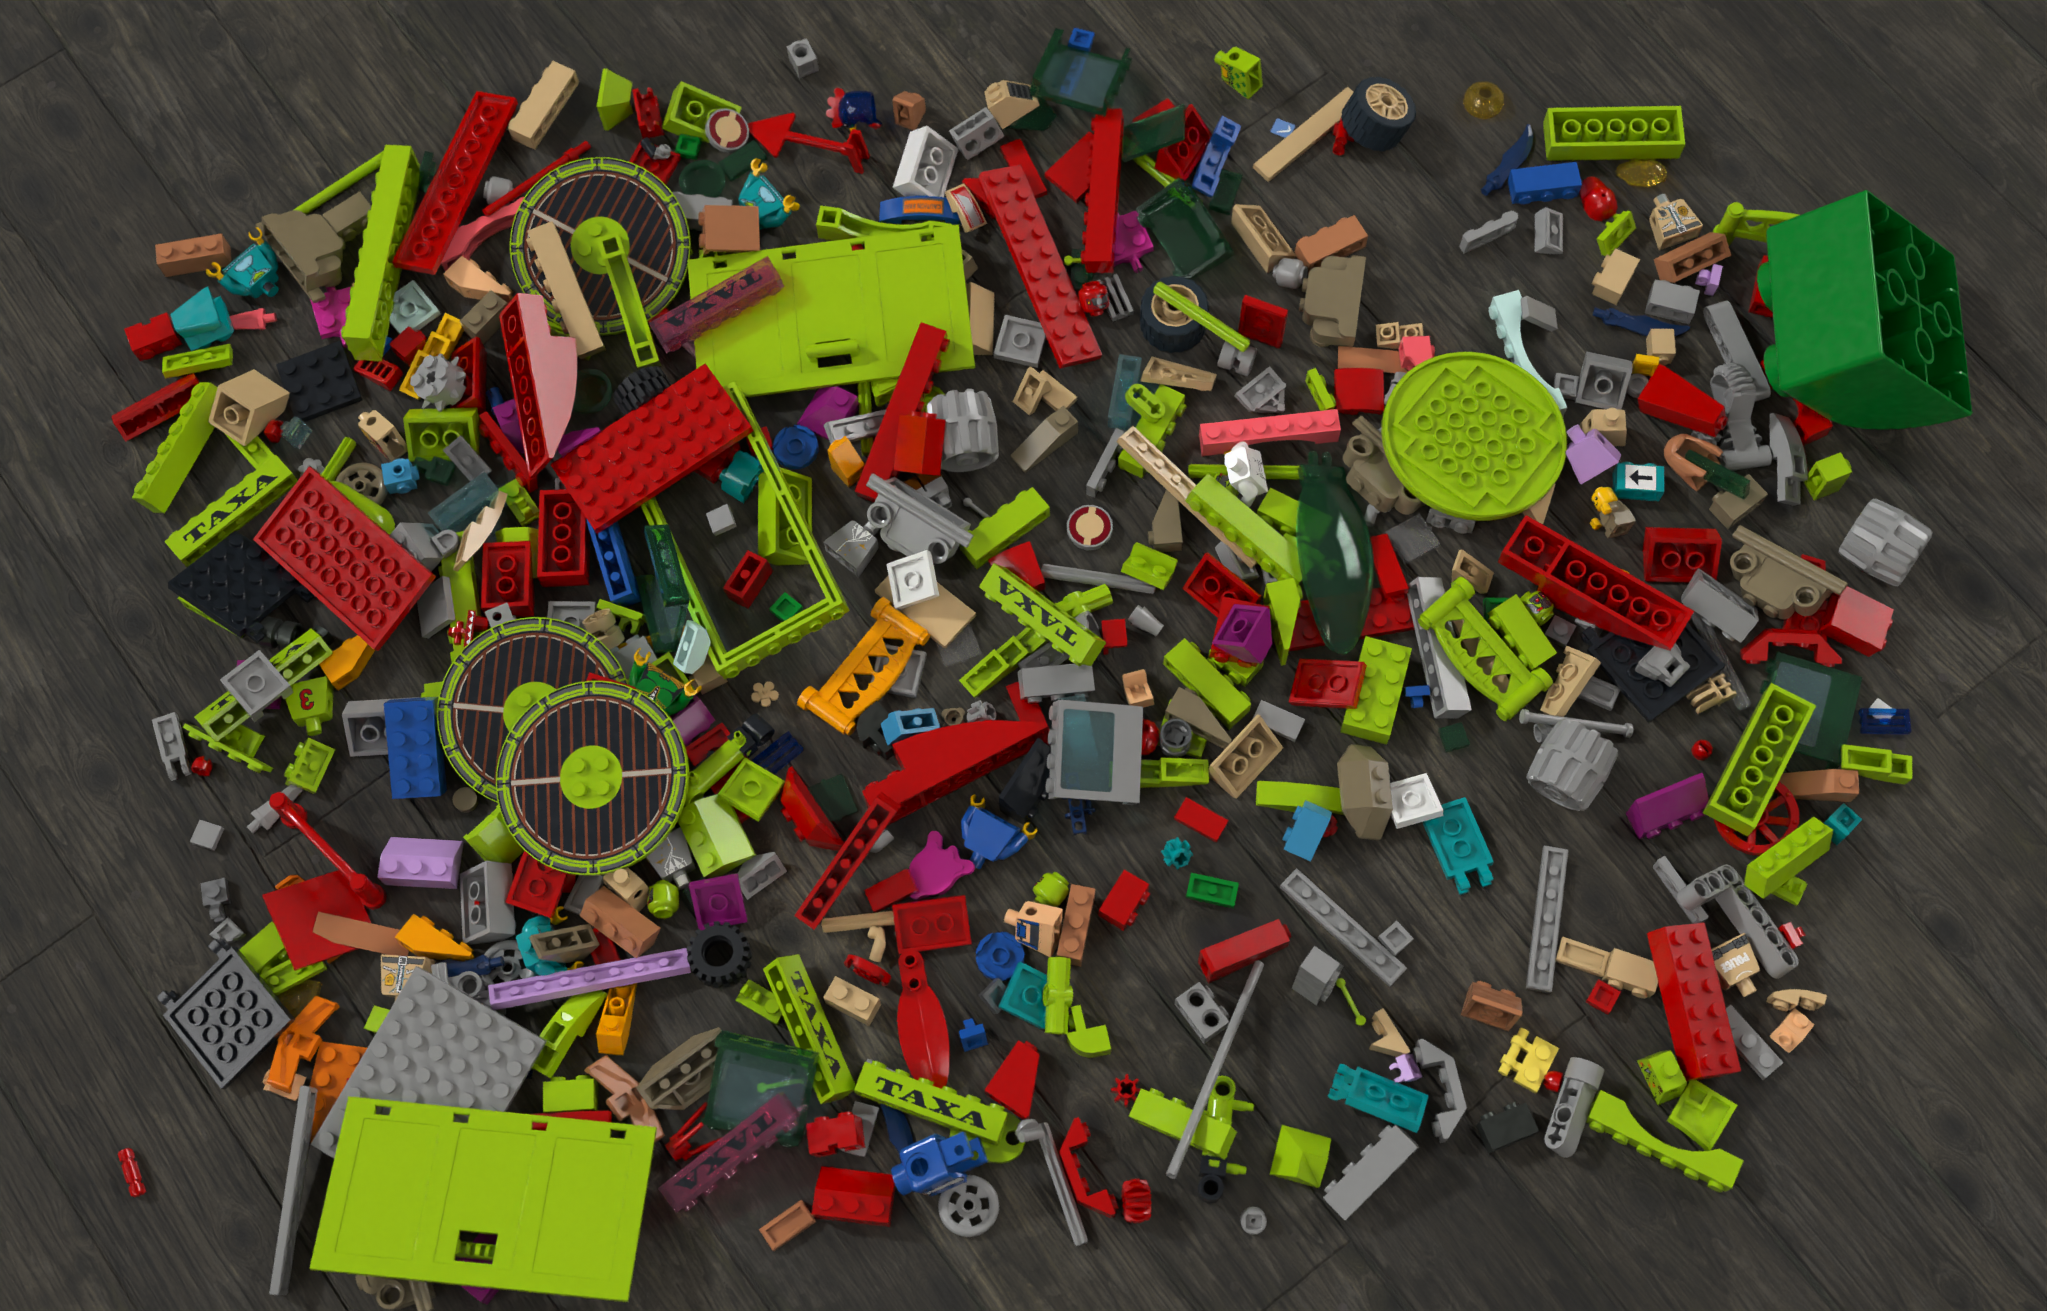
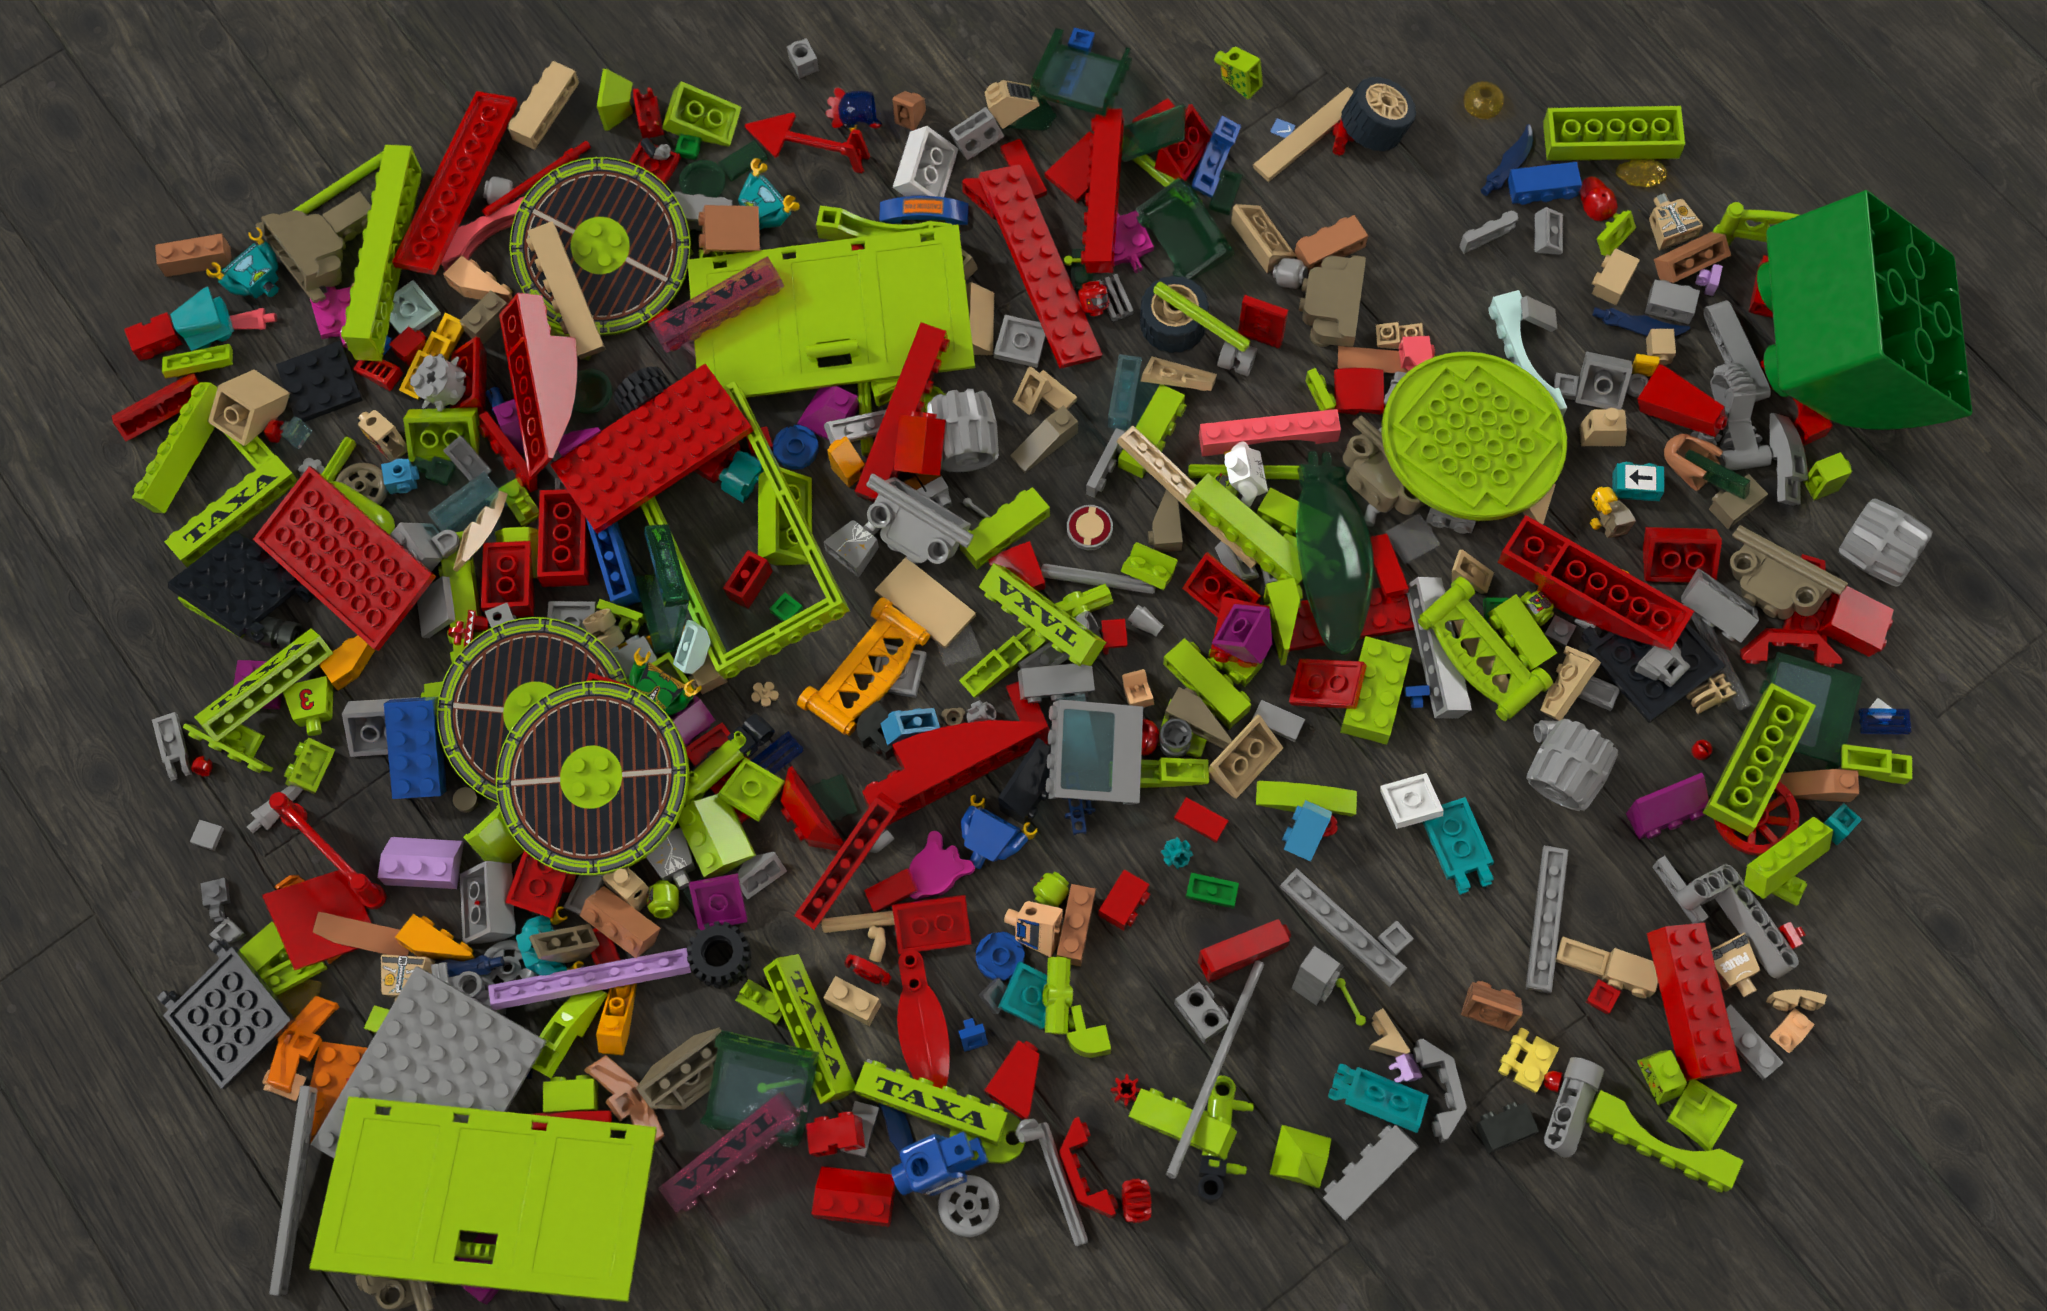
(131, 1172): red axle -> none
(256, 684): light grey panel -> none
(325, 635): pearl dark grey tile -> none
(426, 171): clear green plate -> none
(628, 300): lime arch -> none
(679, 1143): red plant -> none
(721, 519): light grey tile -> none
(727, 130): tile -> none
(787, 1225): nougat tile -> none
(912, 580): white plate -> none
(966, 206): slope -> none
(1145, 403): lime beam -> none
(1253, 1220): light grey tile -> none
(1263, 393): light grey slope -> none
(1365, 791): dark tan wedge -> none
(1453, 737): clear green tile -> none
(1590, 453): lavender torso -> none
(1626, 730): light grey bar -> none

